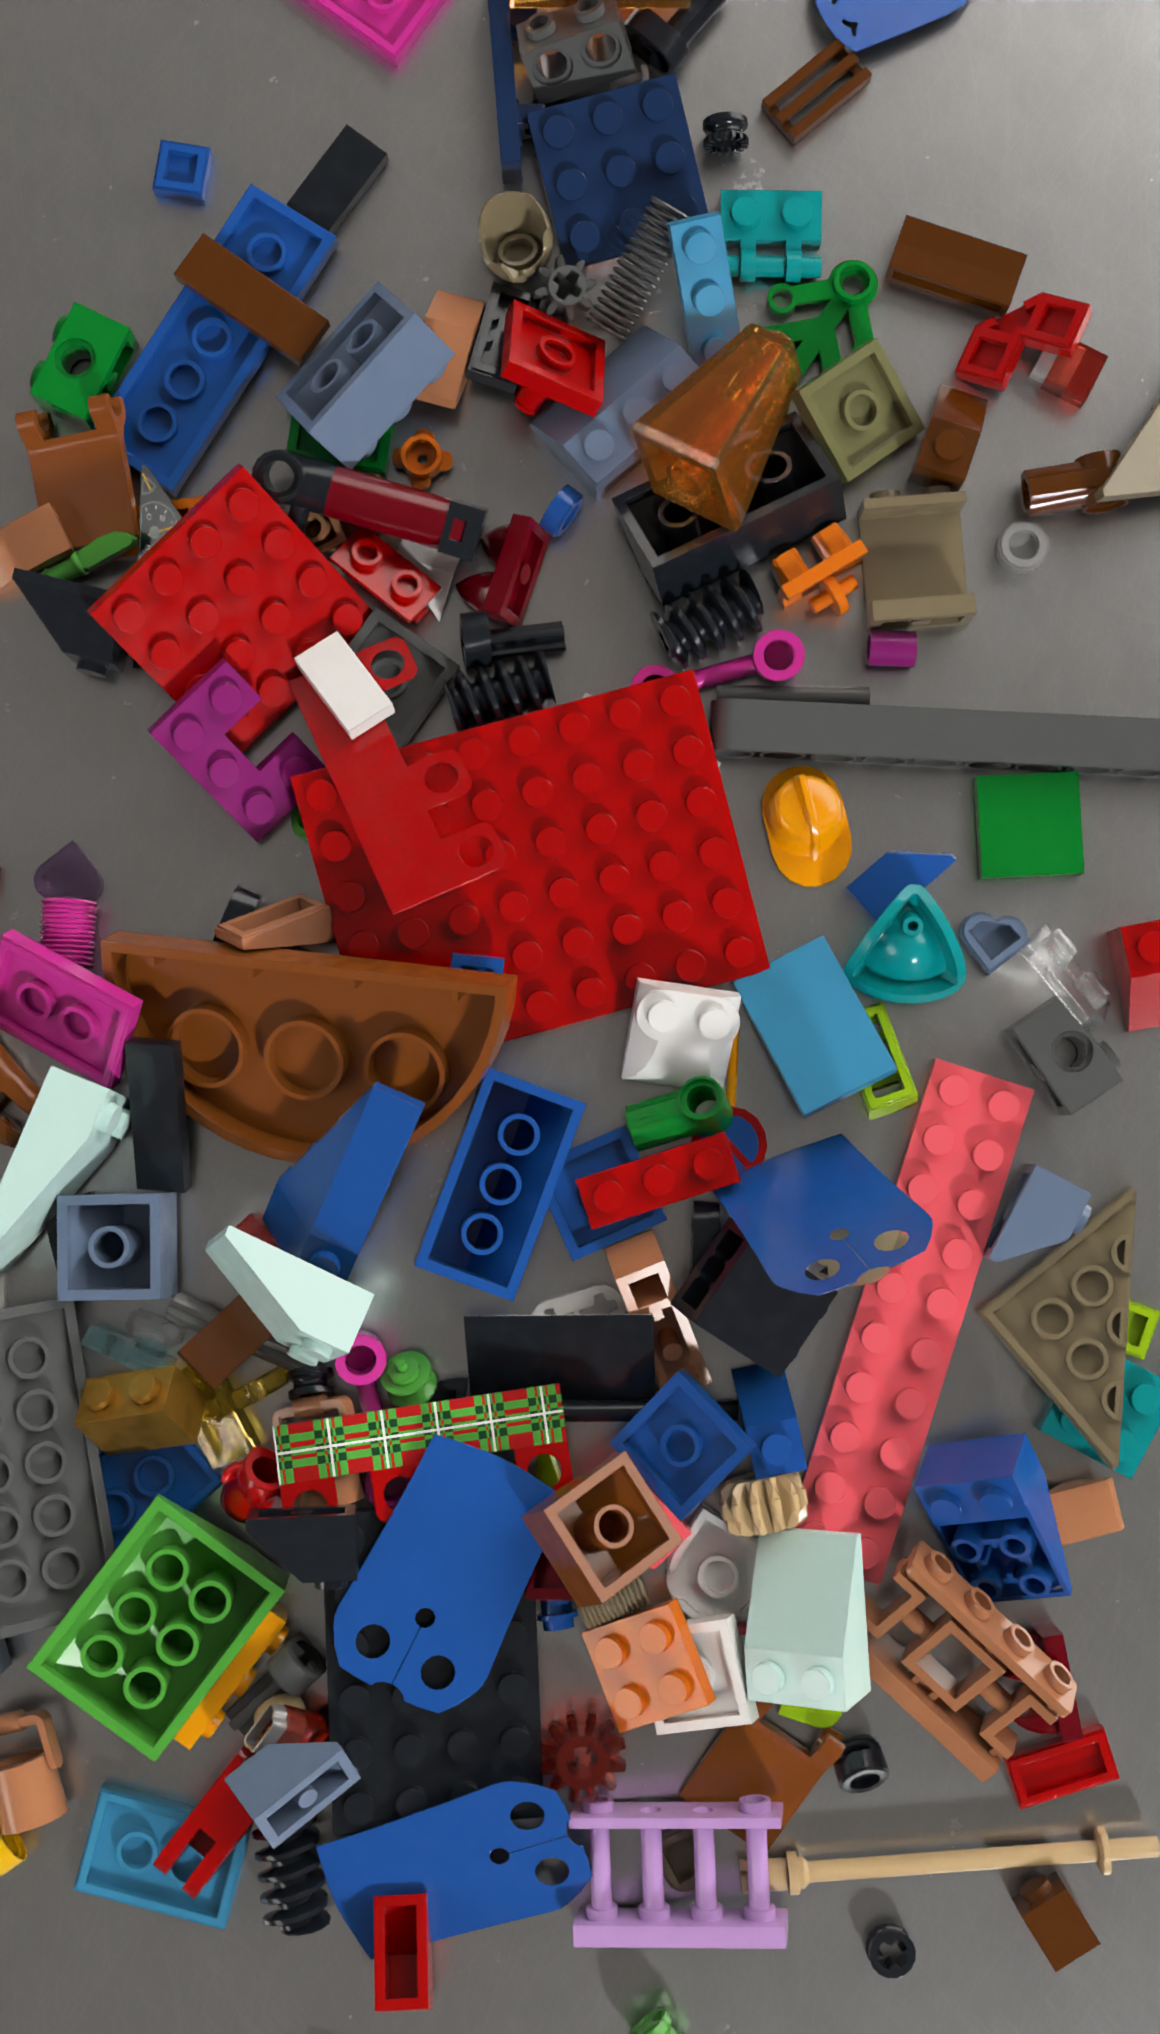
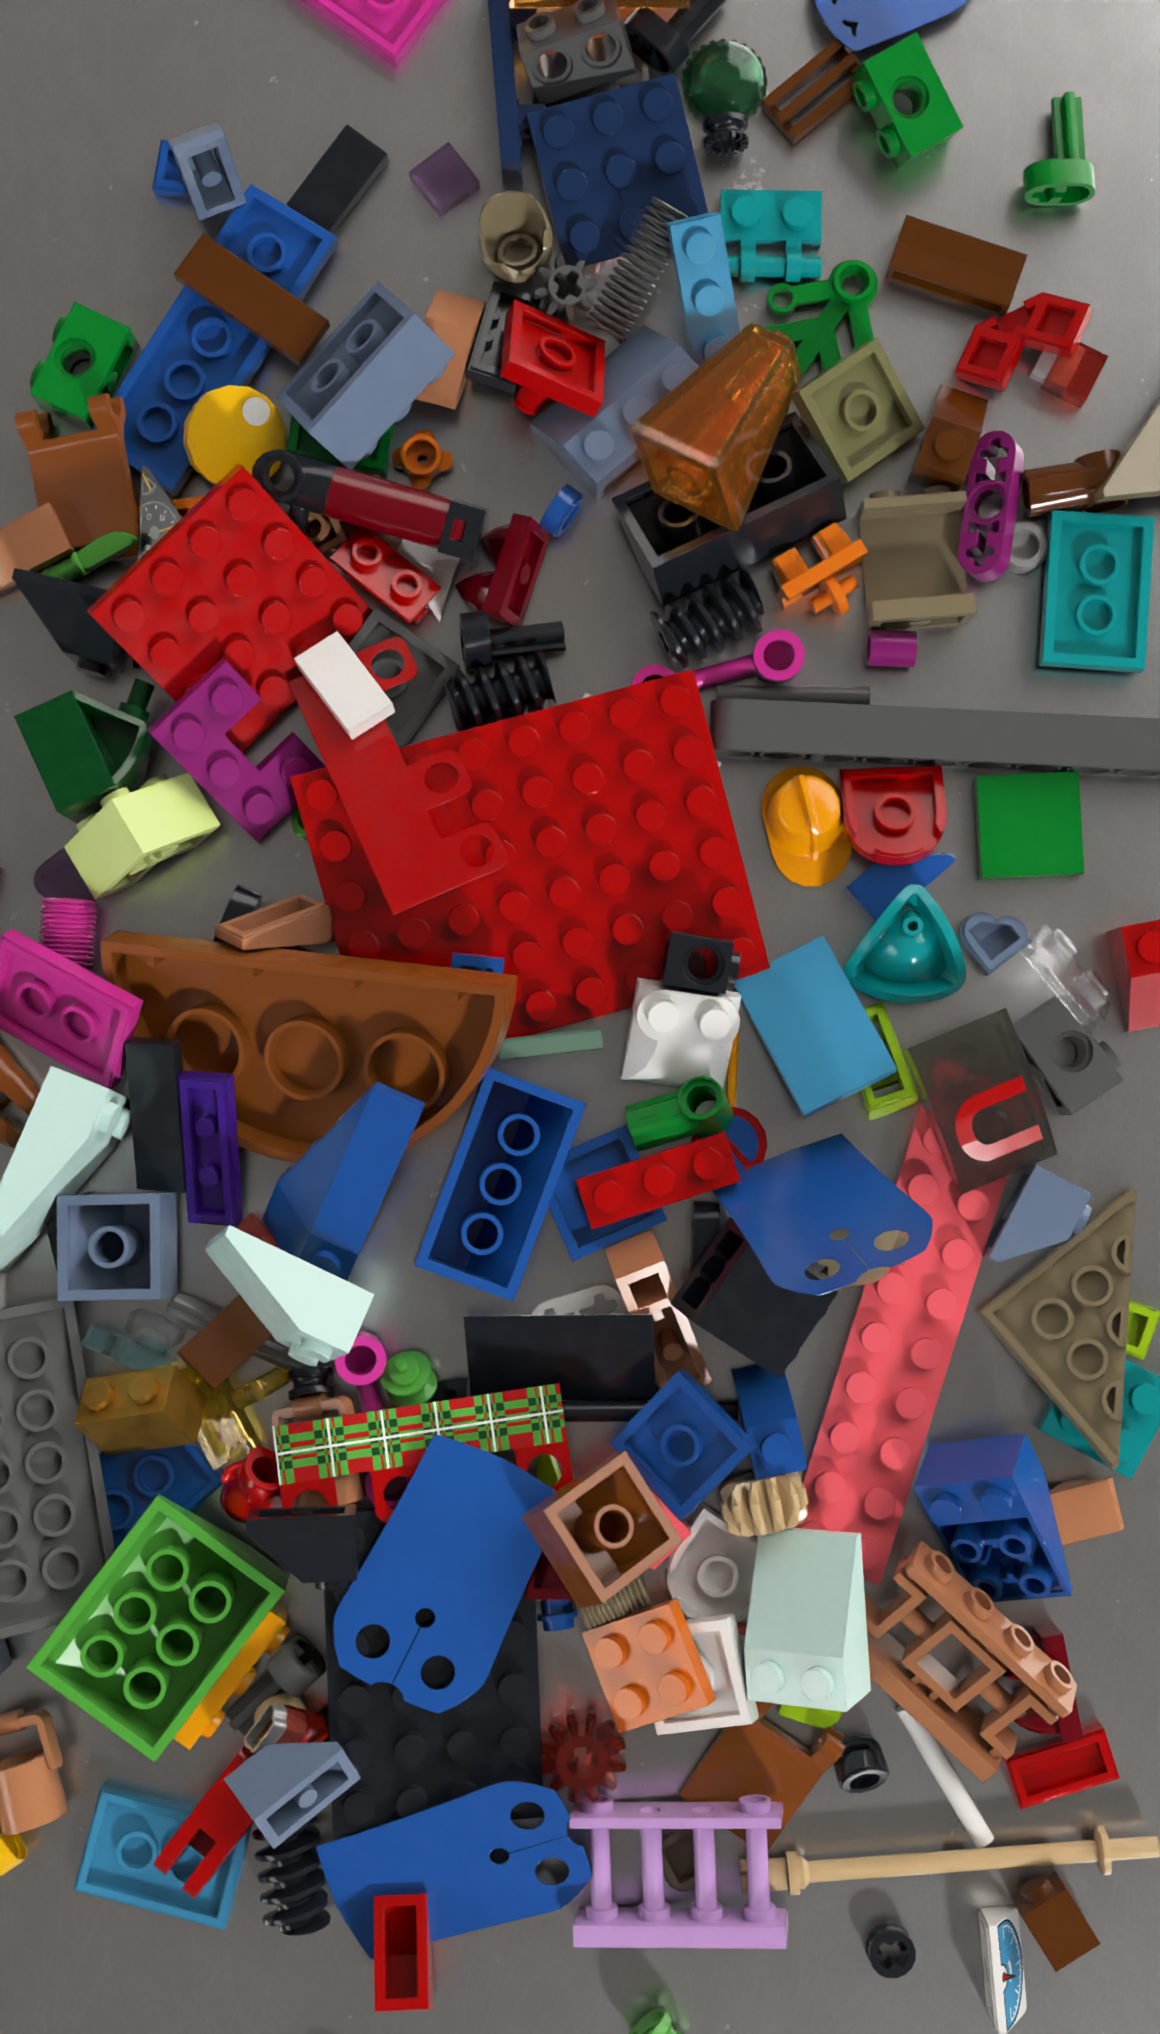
(88, 747): none -> dark green piece
(139, 831): none -> yellowish green brick
(207, 170): none -> sand blue slope
(210, 1148): none -> dark purple tile
(231, 429): none -> yellow tile
(444, 179): none -> clear purple tile
(551, 1044): none -> sand green tile
(680, 946): none -> black brick
(724, 79): none -> clear green hat
(893, 812): none -> red tile
(908, 71): none -> green brick
(948, 1780): none -> white bar
(981, 1100): none -> clear smoke slope
(1001, 526): none -> magenta beam
(1002, 1965): none -> white slope
(1069, 176): none -> green piece
(1096, 591): none -> teal plate

